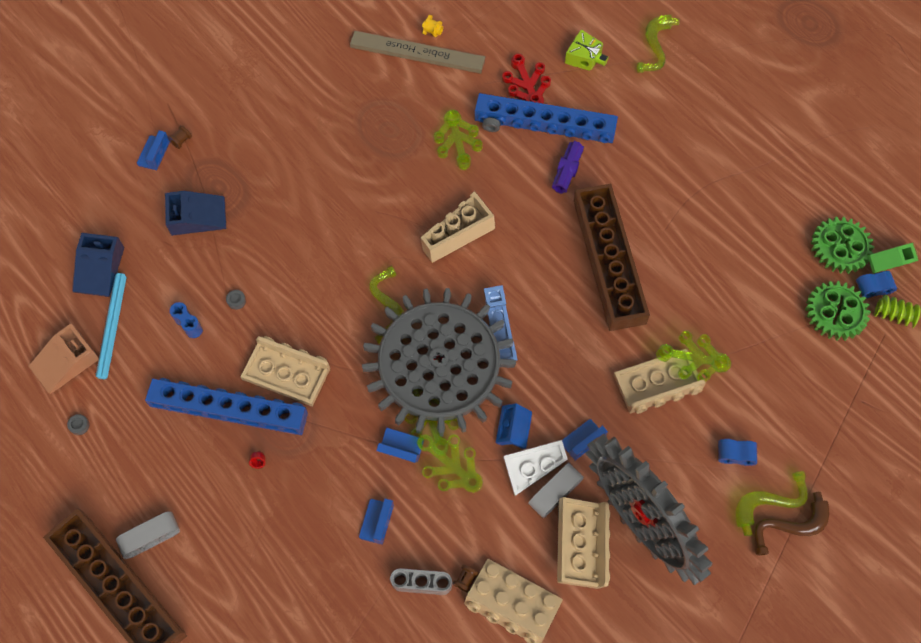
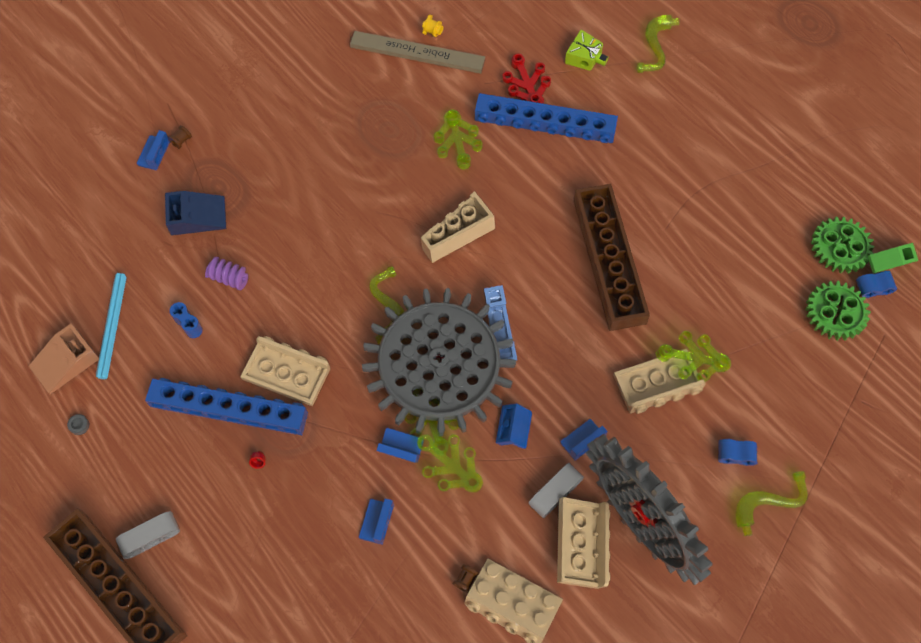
(96, 264): dark blue slope -> none
(225, 273): none -> medium lavender piece
(236, 299): dark grey tile -> none
(411, 577): light grey beam -> none
(491, 124): dark grey tile -> none
(532, 464): white wing -> none
(567, 167): dark purple piece -> none
(812, 527): reddish brown animal -> none
(898, 309): lime piece -> none

